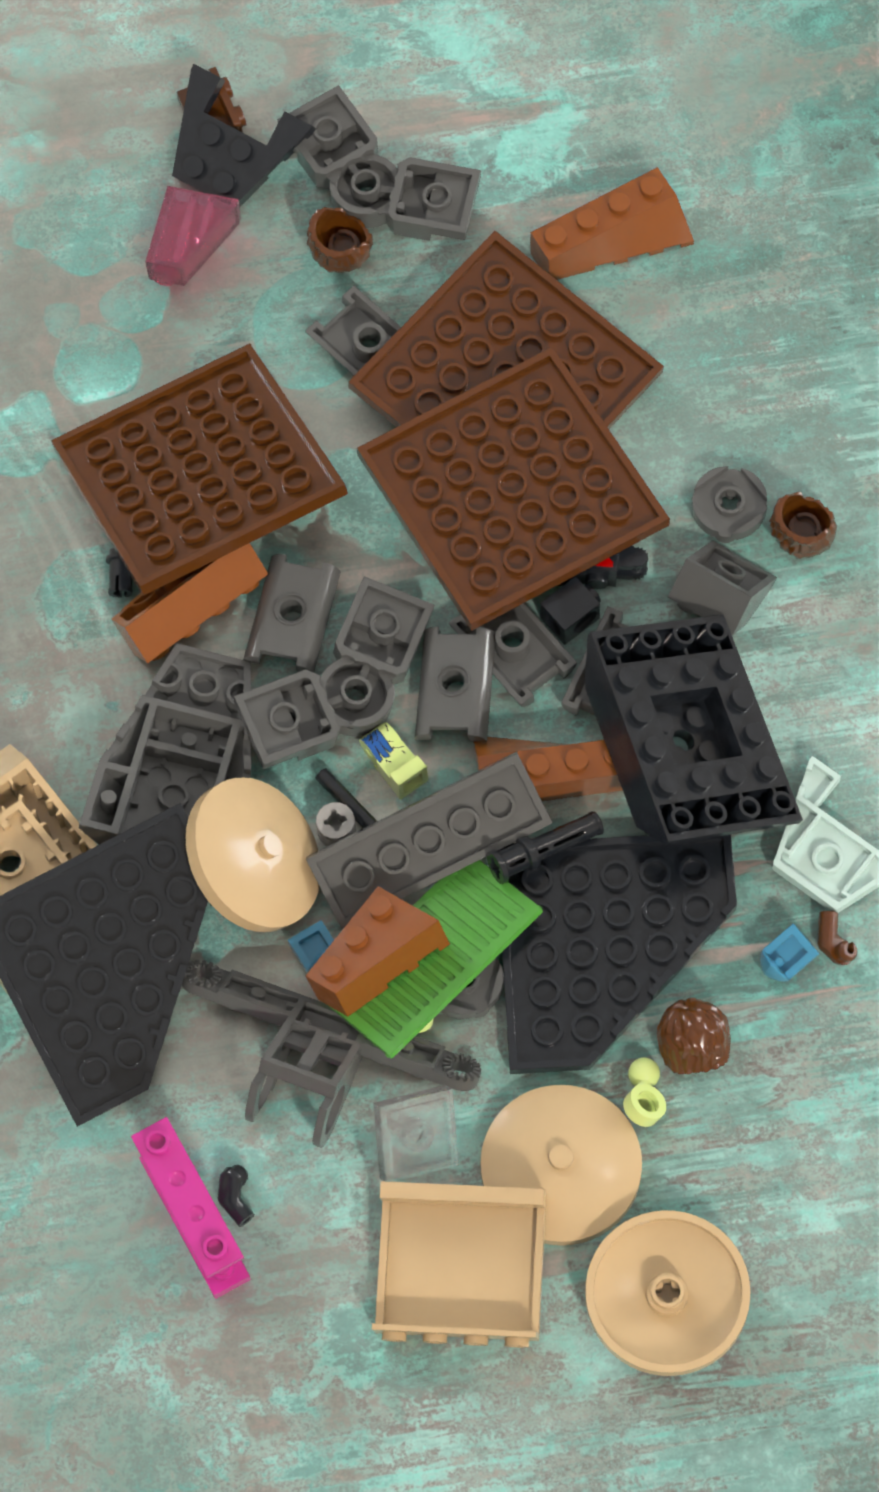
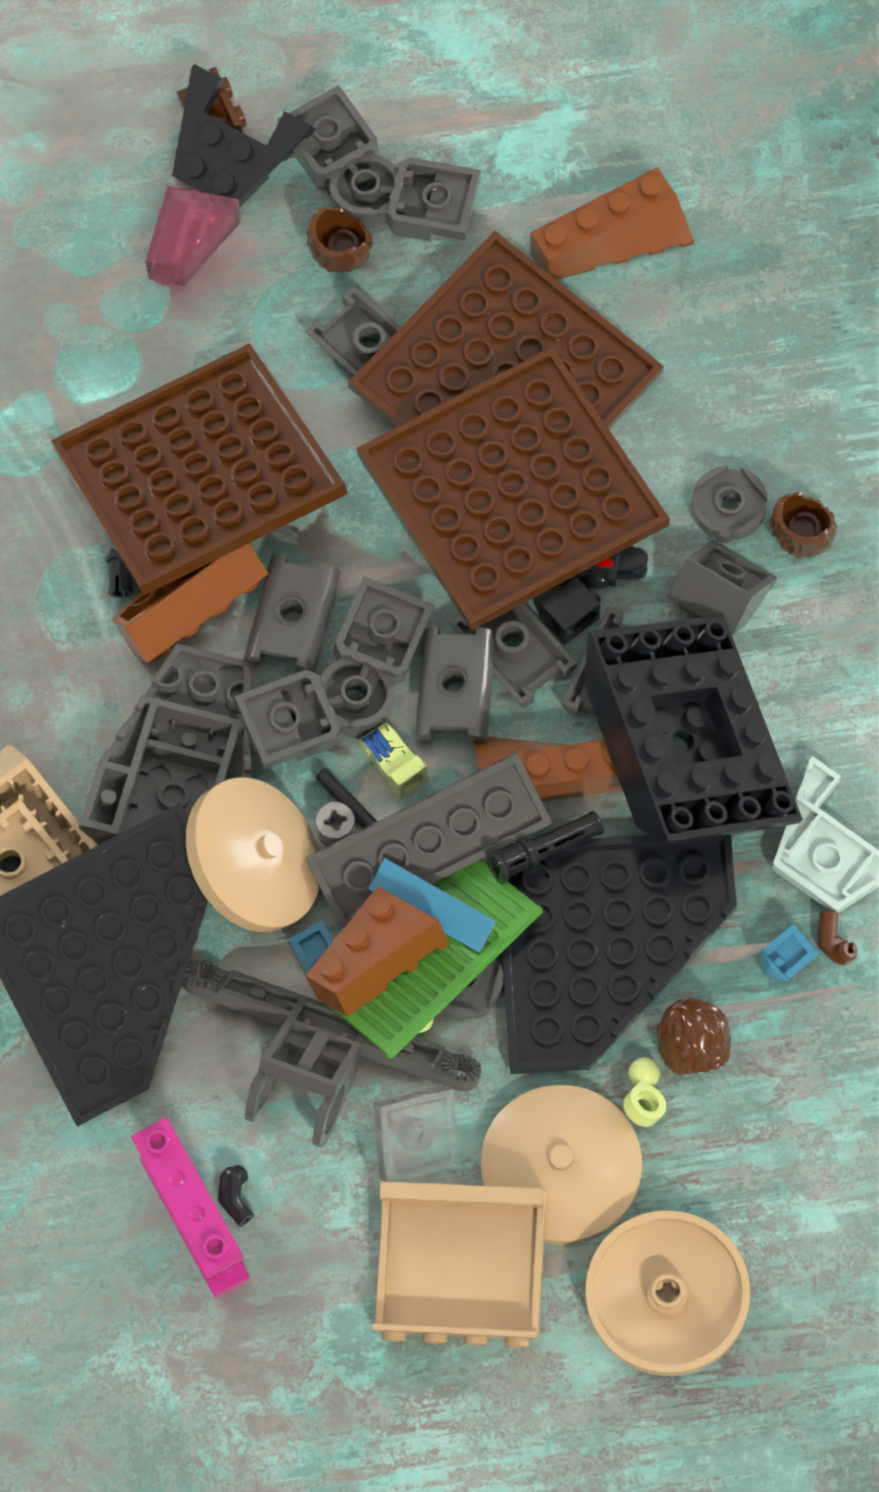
(454, 916): none -> dark azure sticker

